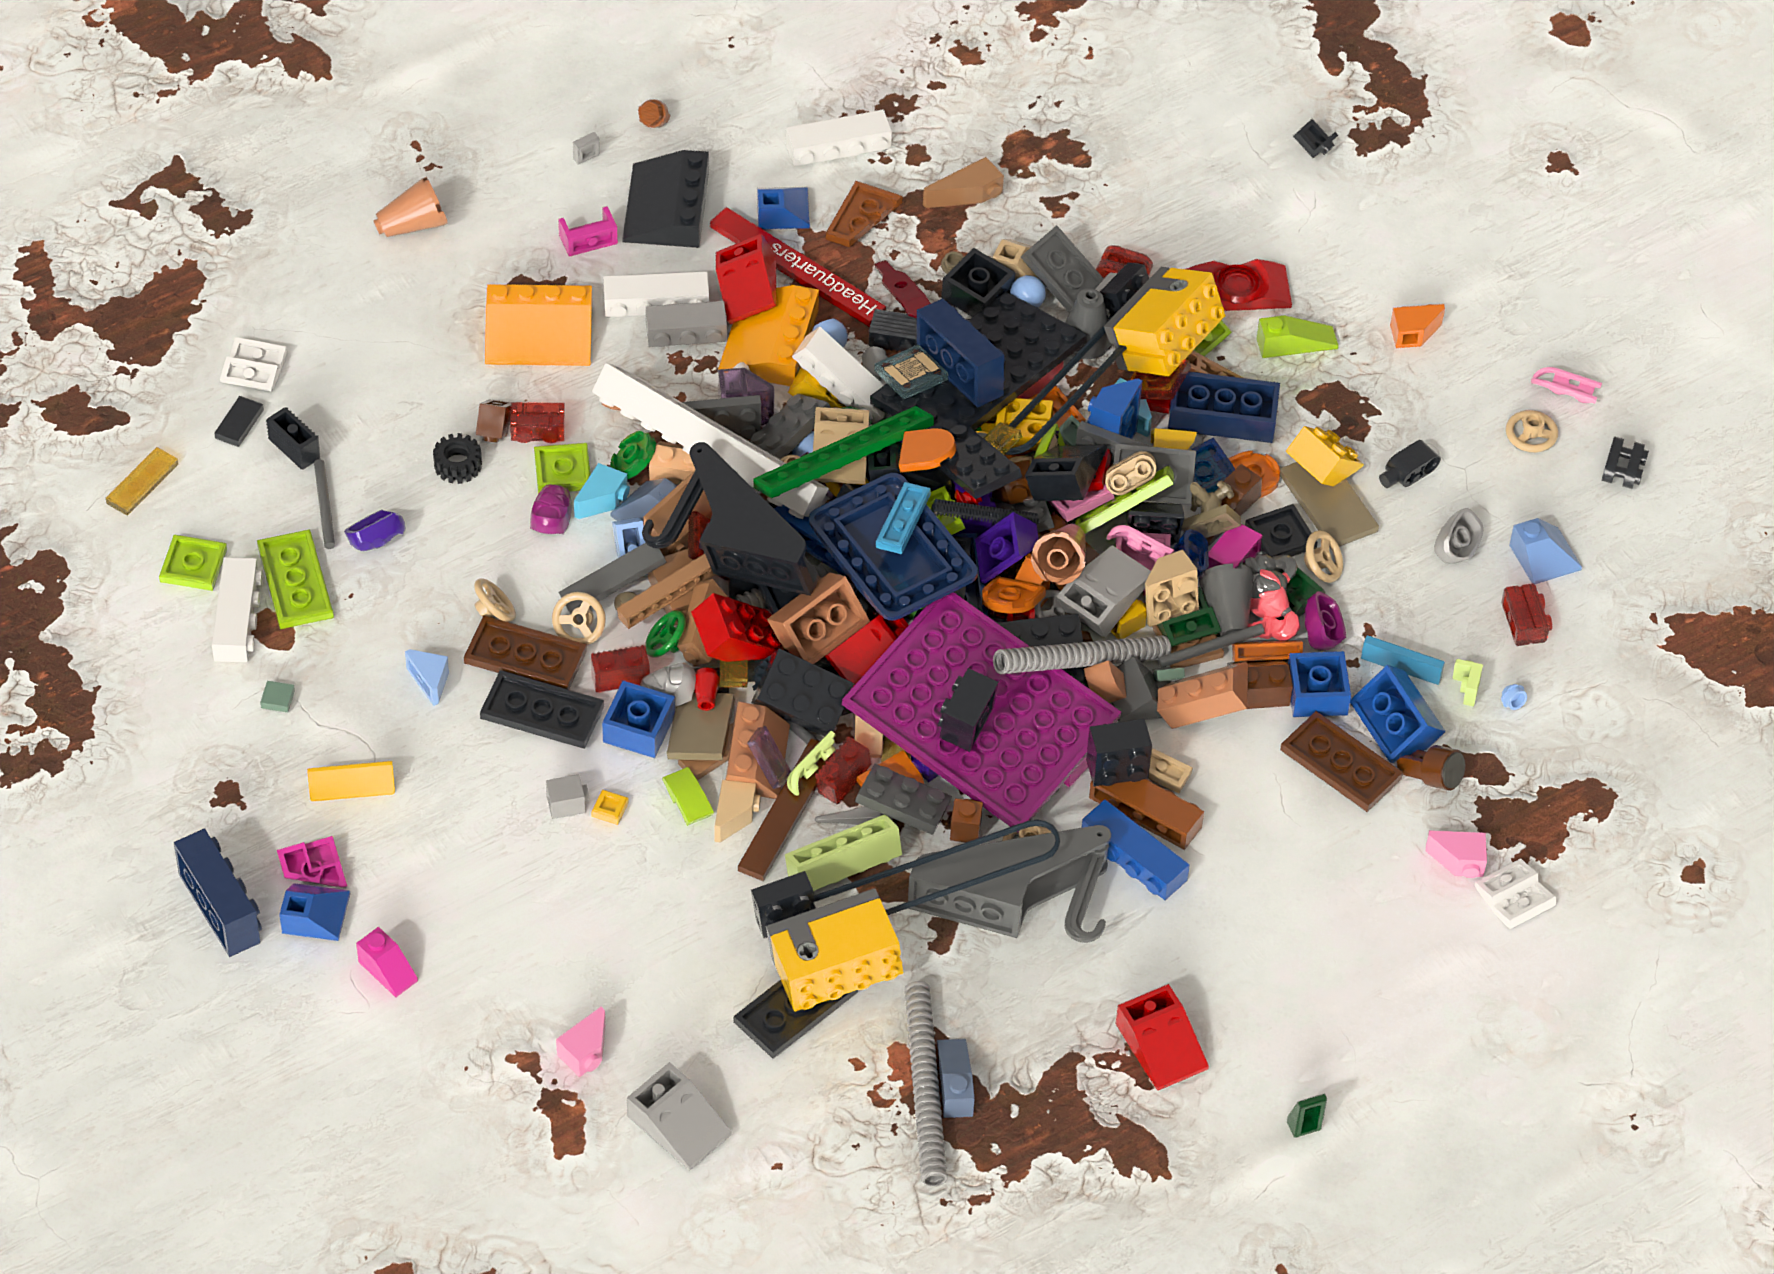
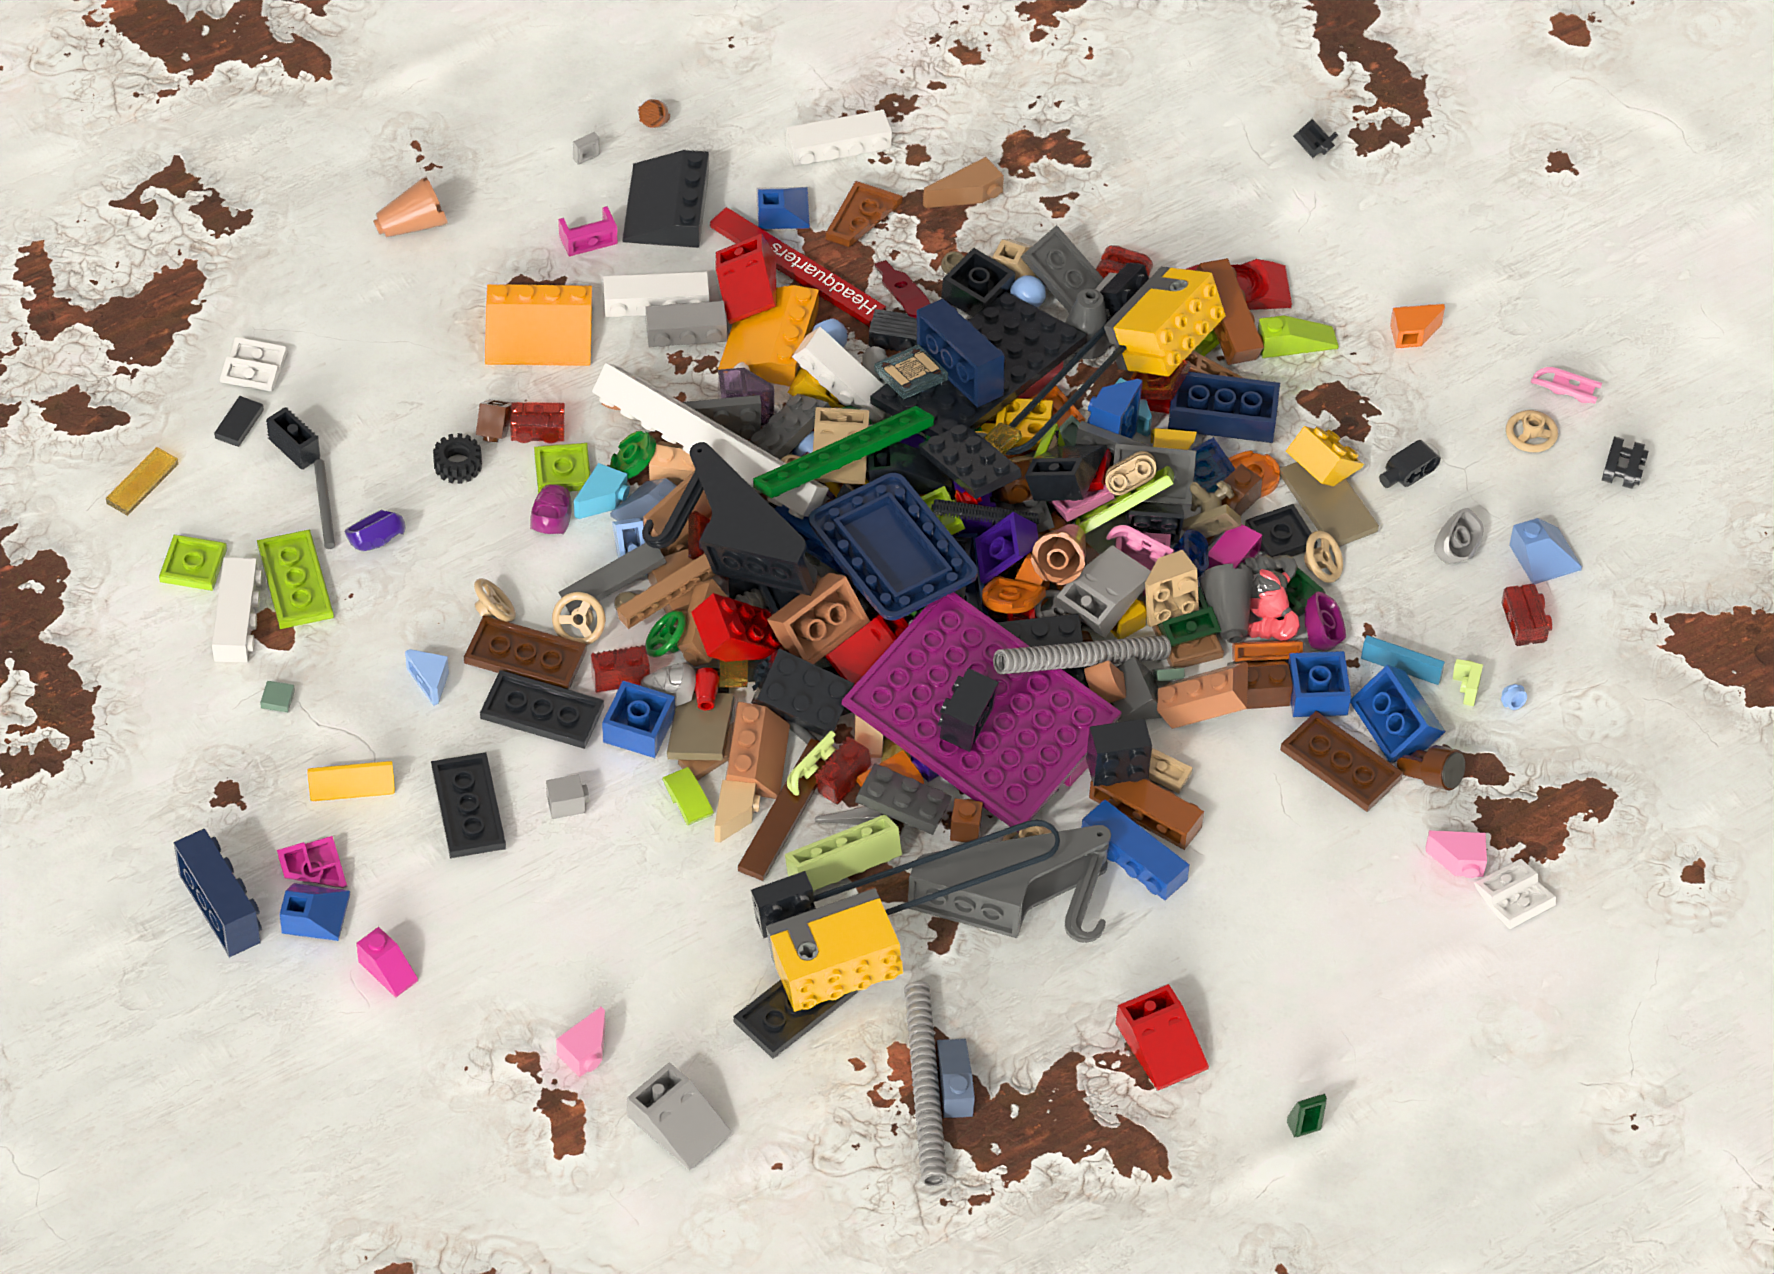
(468, 805): none -> black plate
(610, 807): yellow tile -> none
(769, 757): tile -> none
(903, 518): dark azure tile -> none
(925, 449): orange tile -> none
(1211, 645): dark grey bar -> none
(1237, 329): none -> dark orange brick

